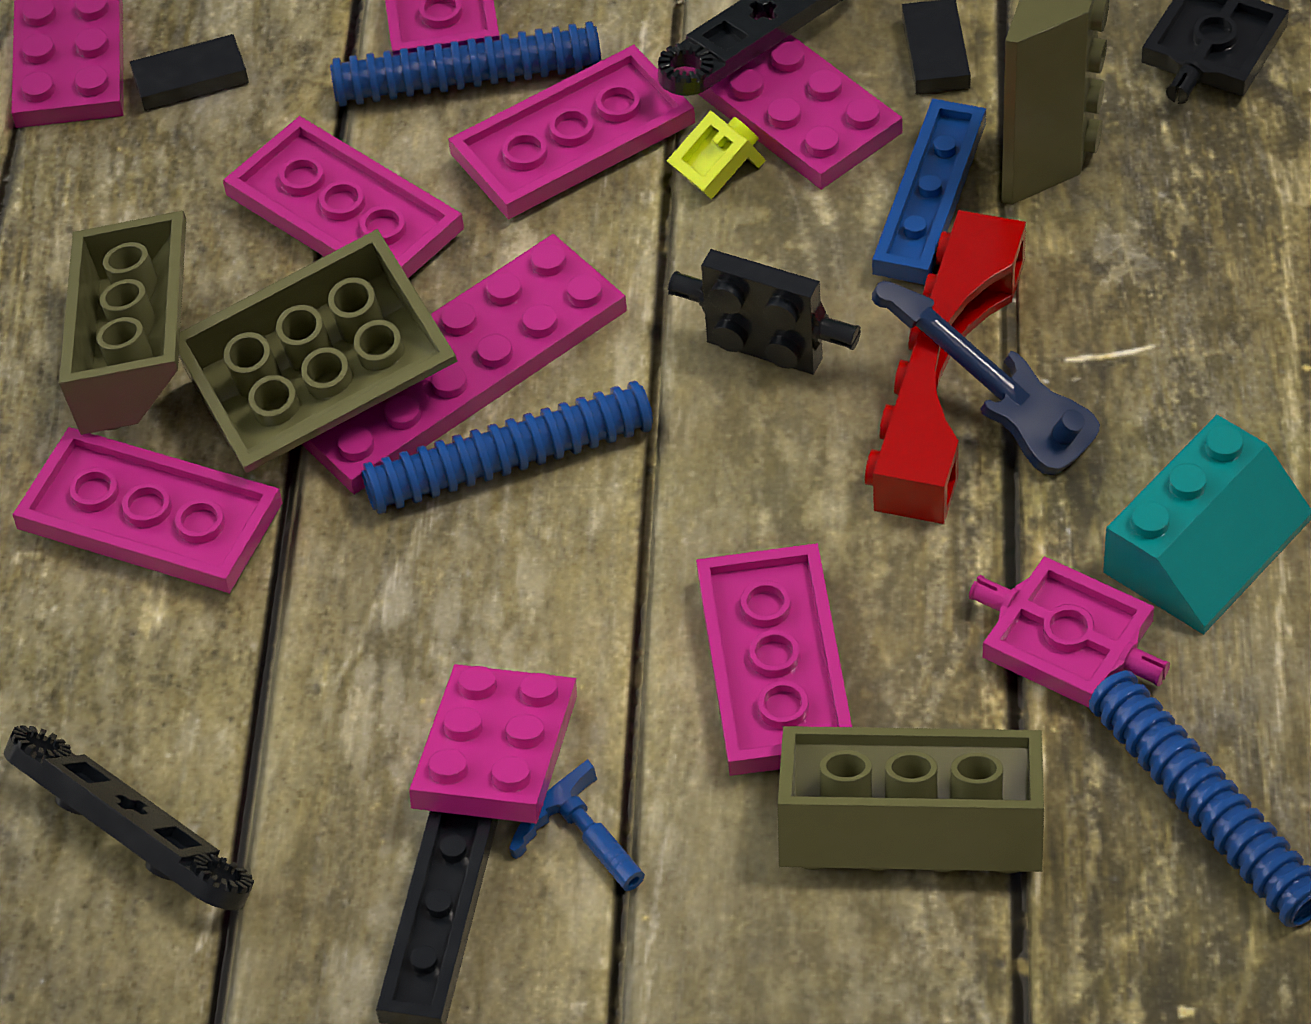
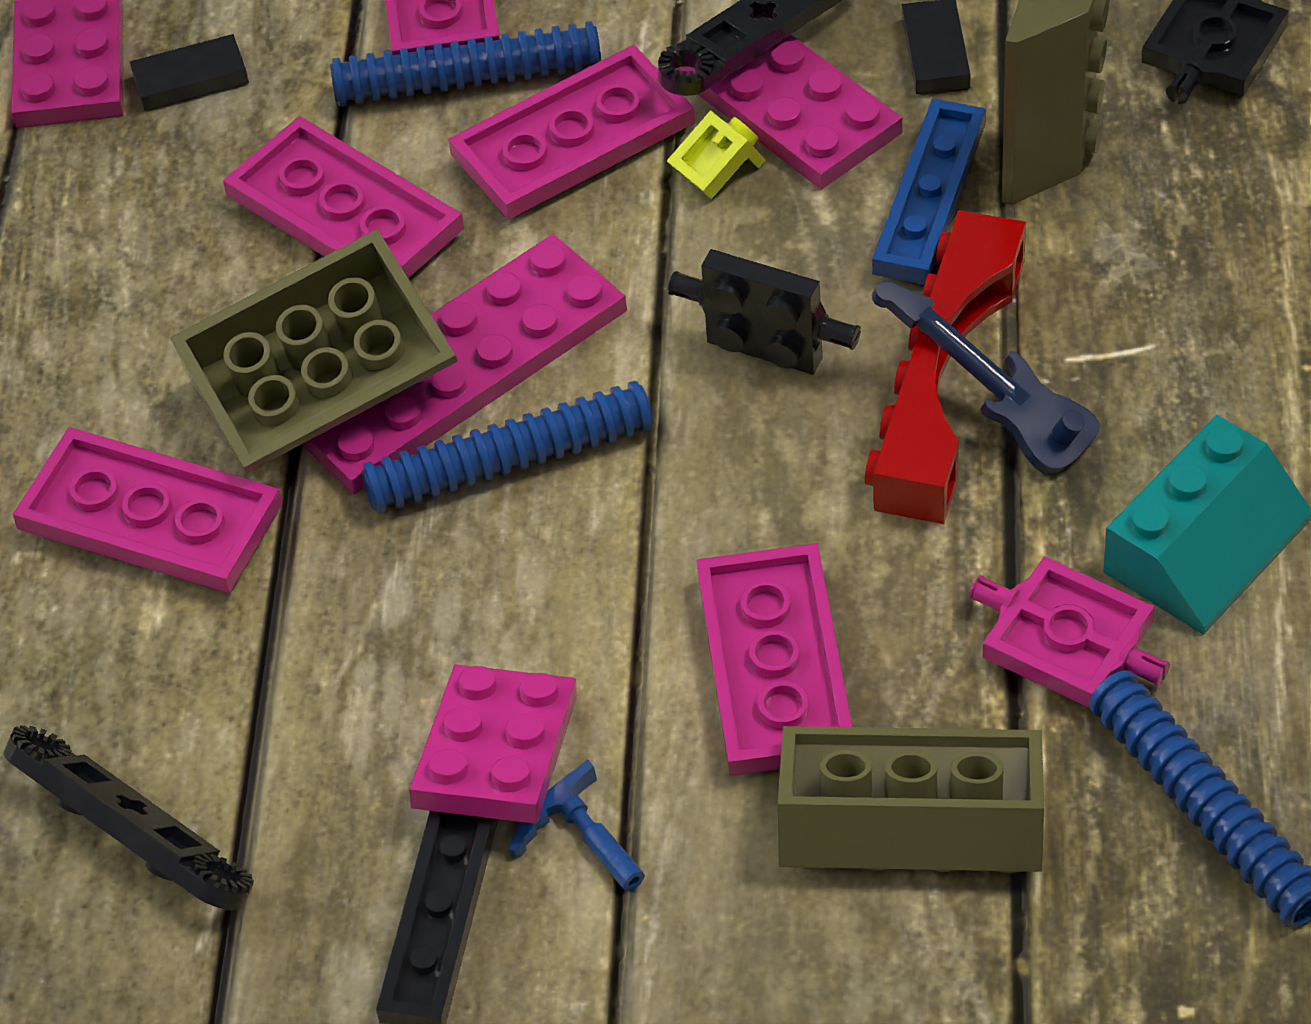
(122, 319): olive slope -> none

